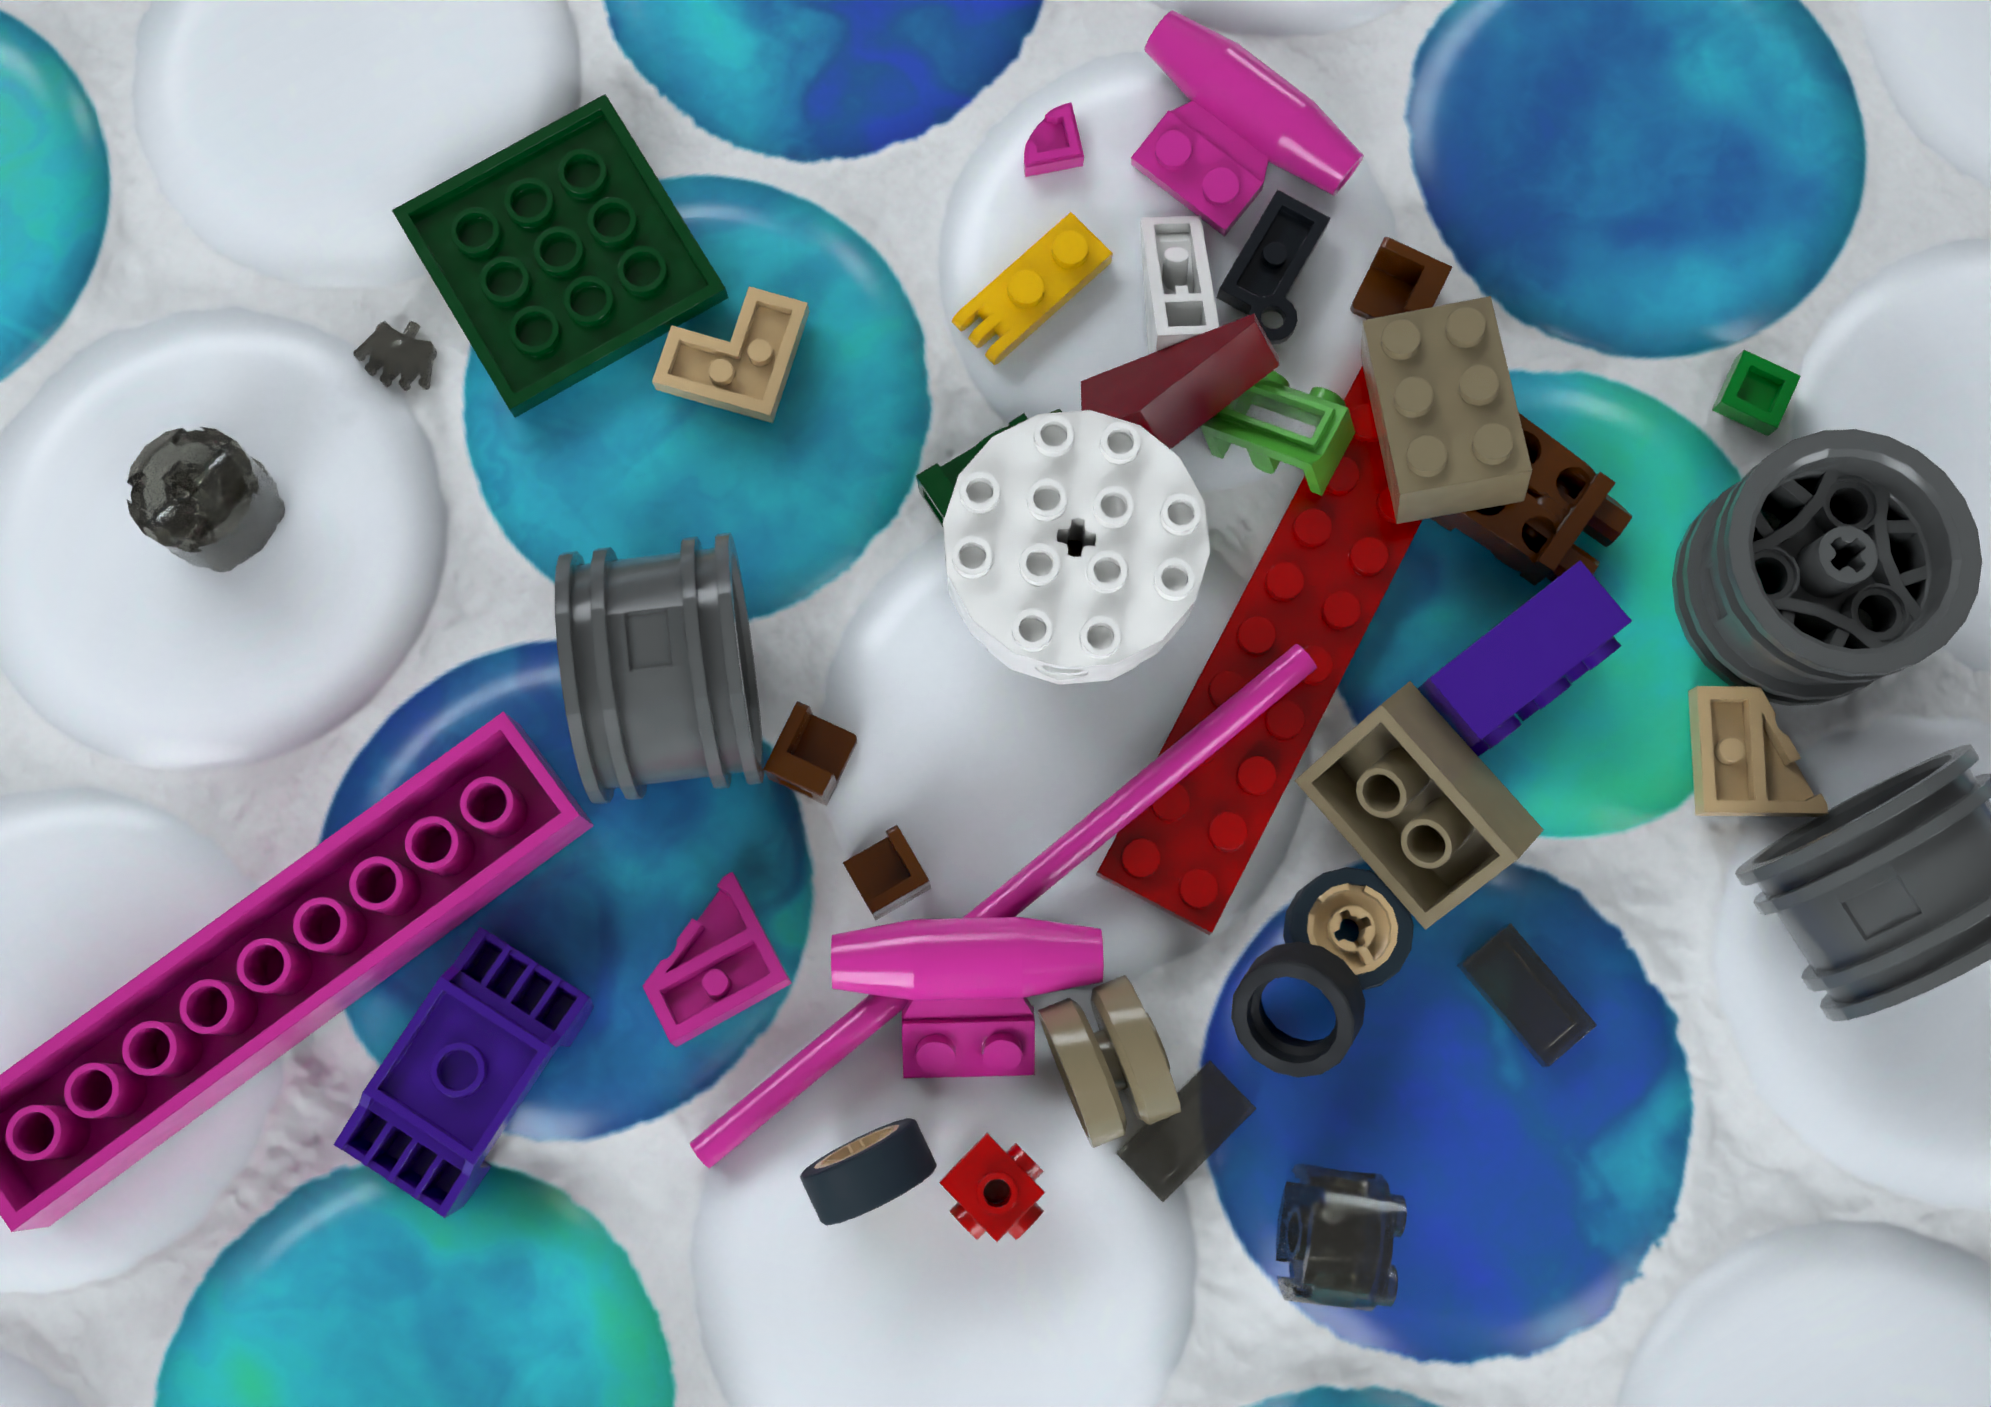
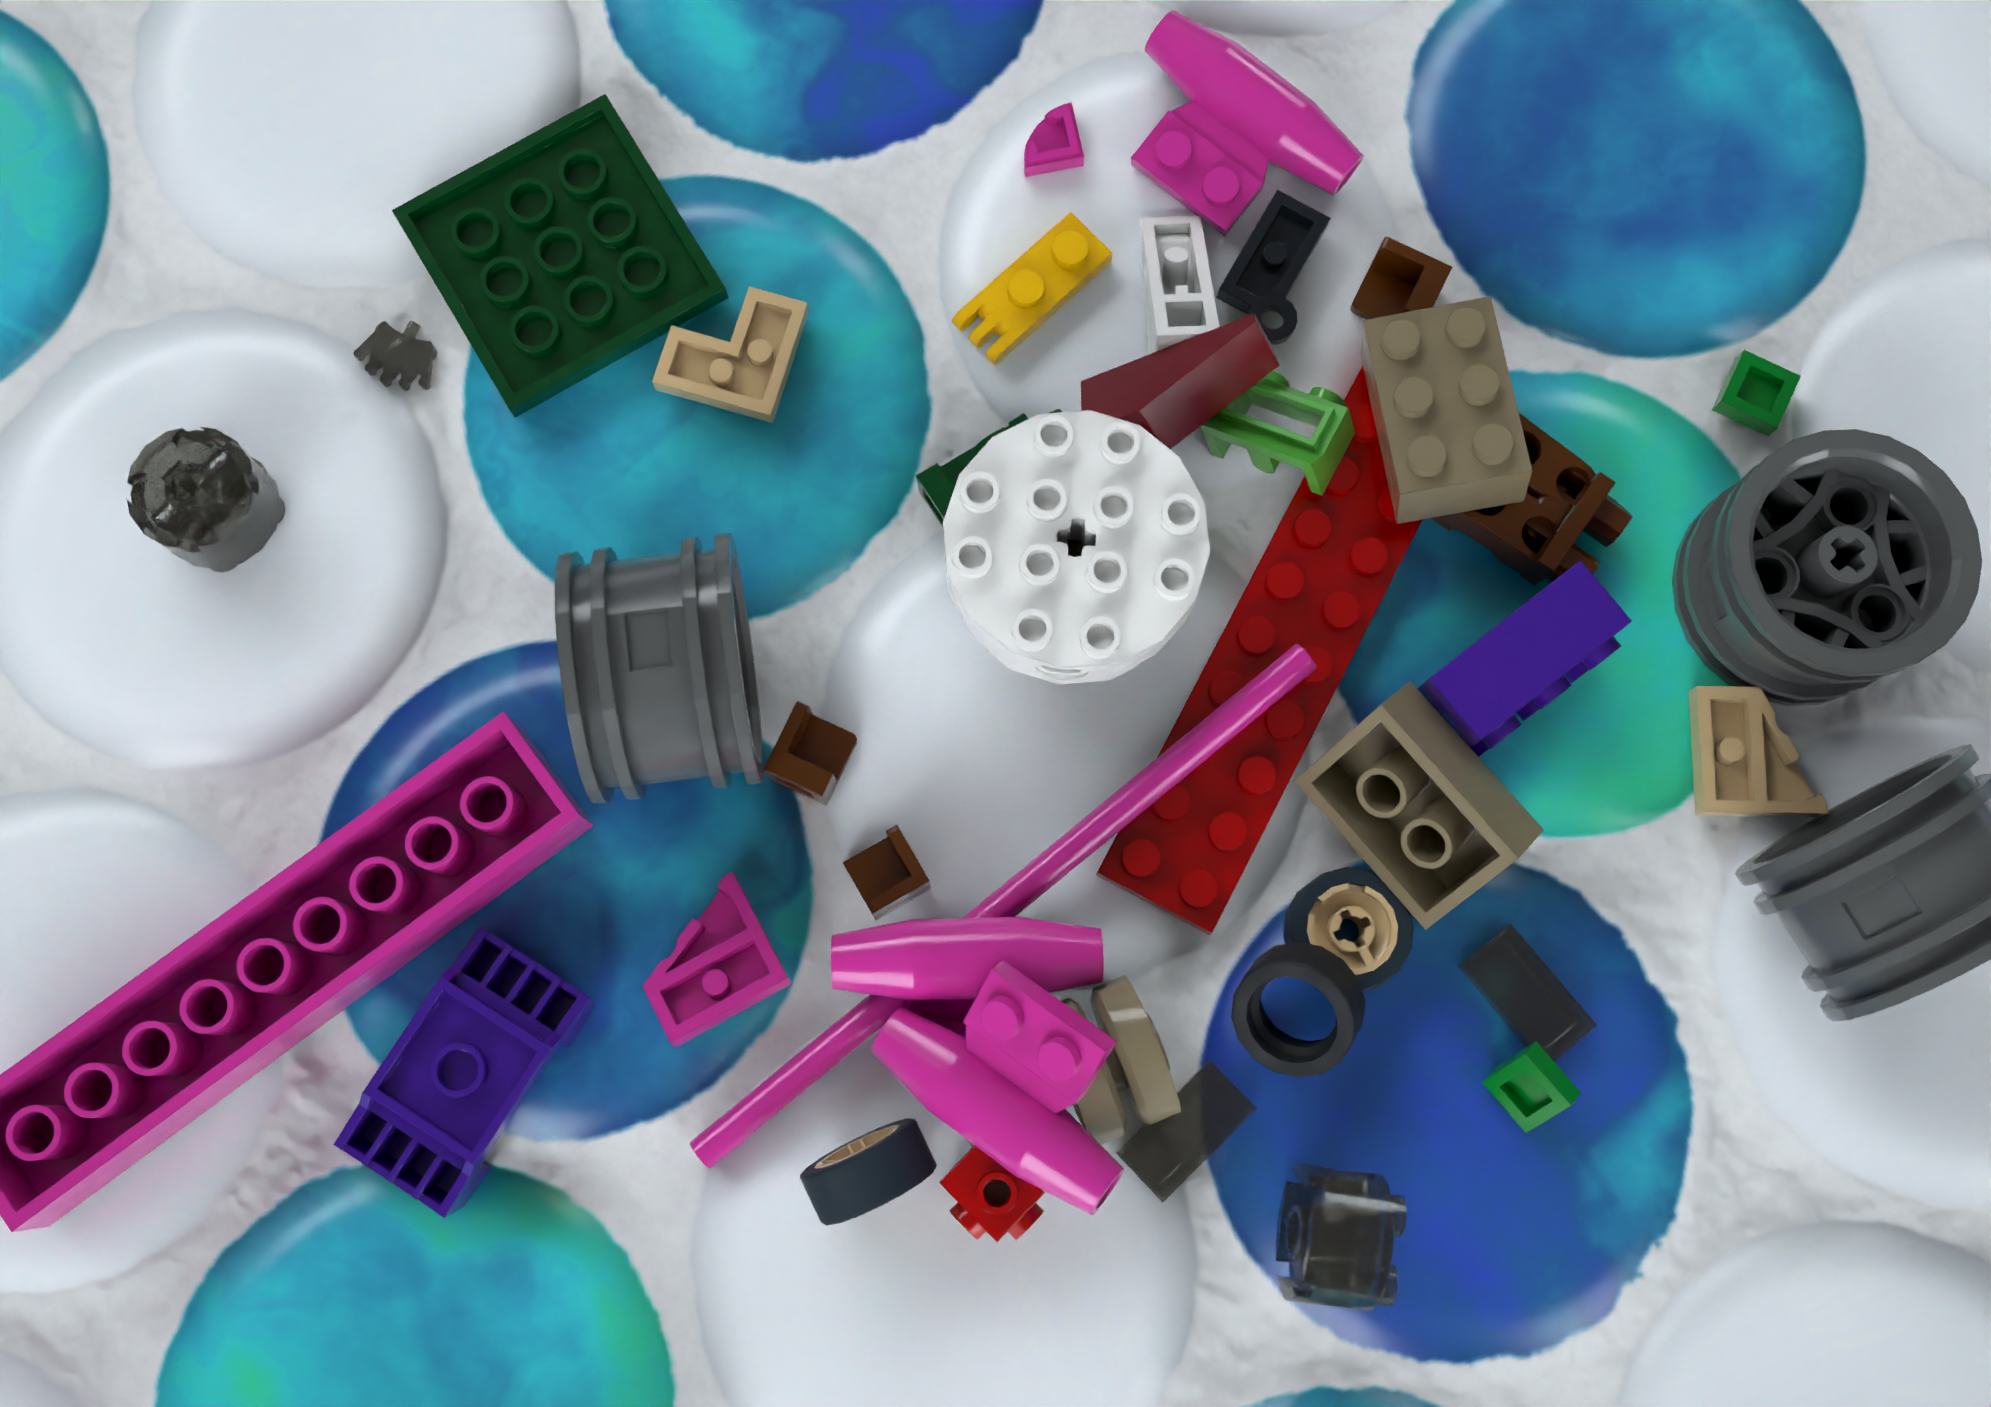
(1011, 1083): none -> dark pink plate
(1531, 1087): none -> green plate

